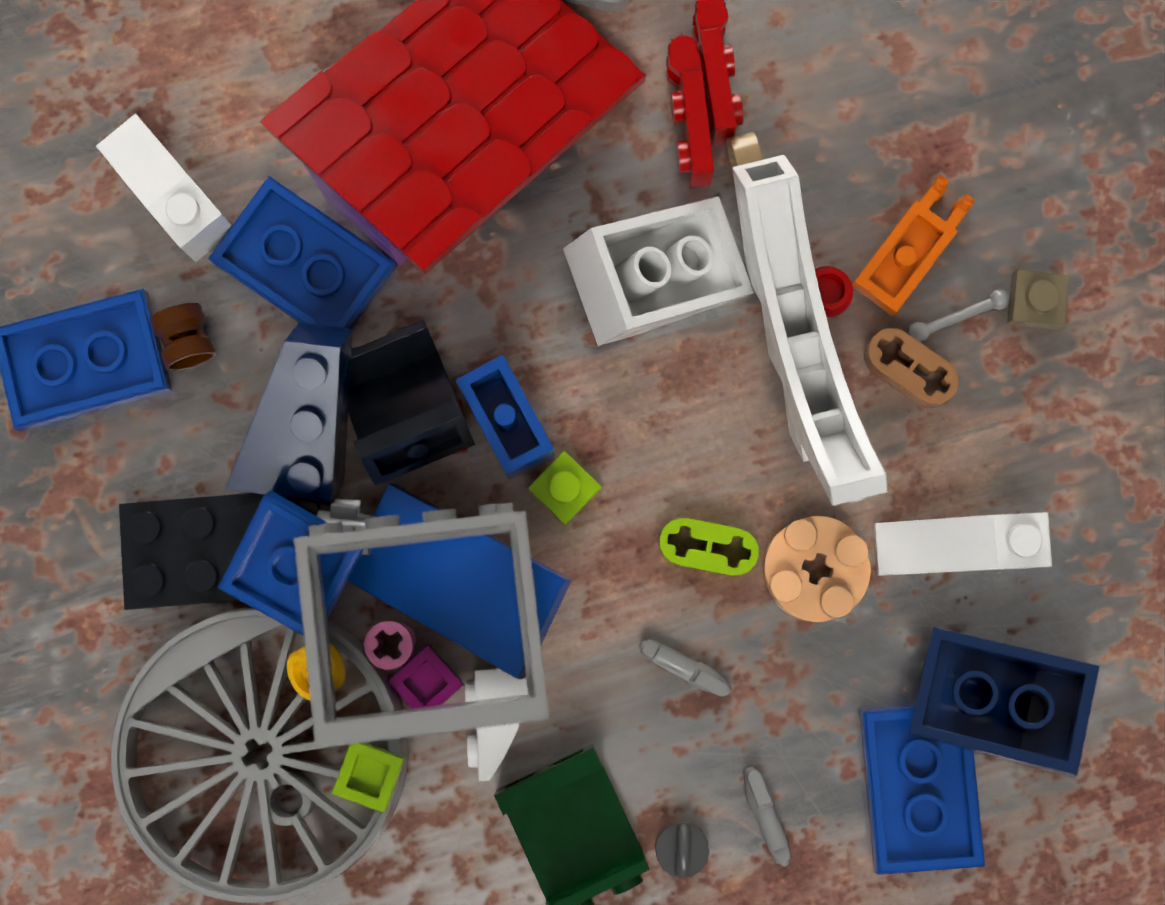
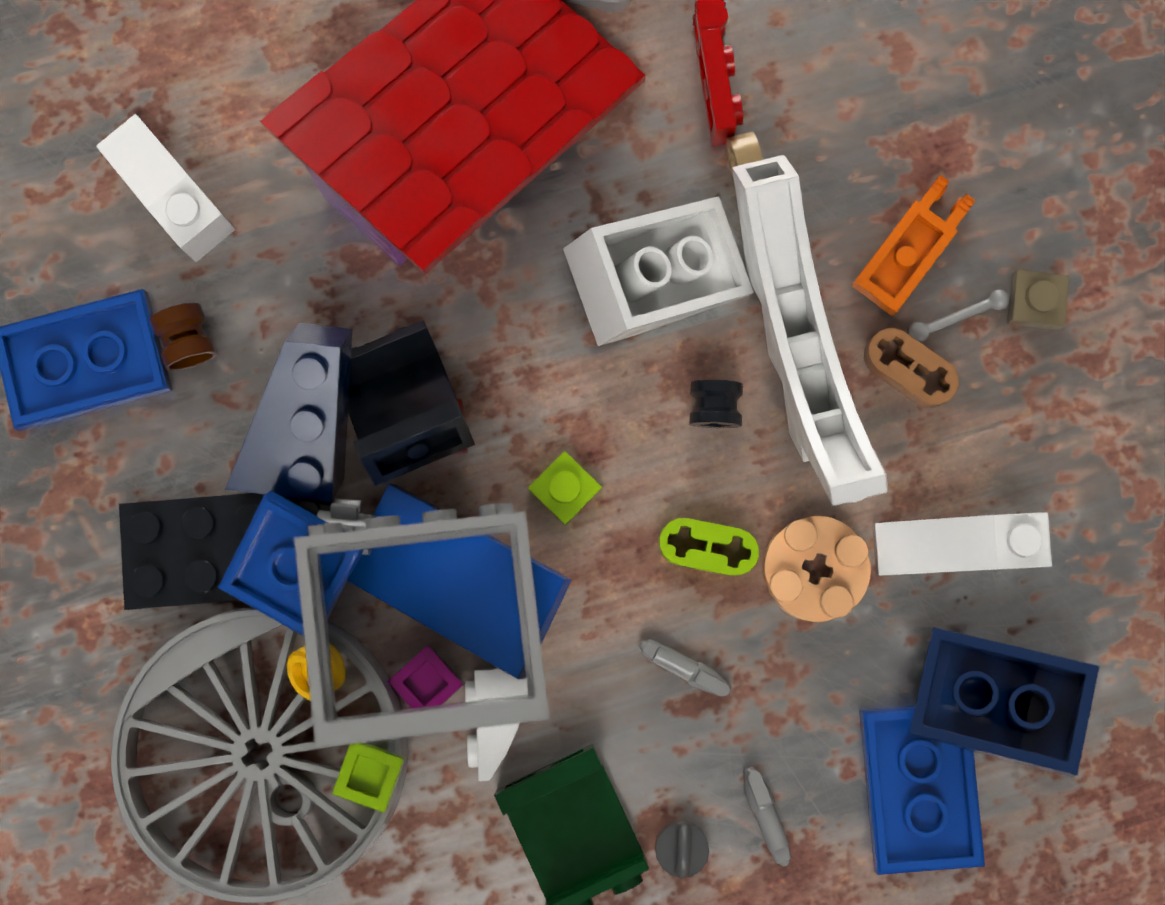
(301, 259): blue tile -> none
(375, 641): bright pink bush -> none
(506, 417): blue brick -> none
(690, 108): red hinge -> none
(716, 404): none -> black wheel
(834, 289): red plate -> none

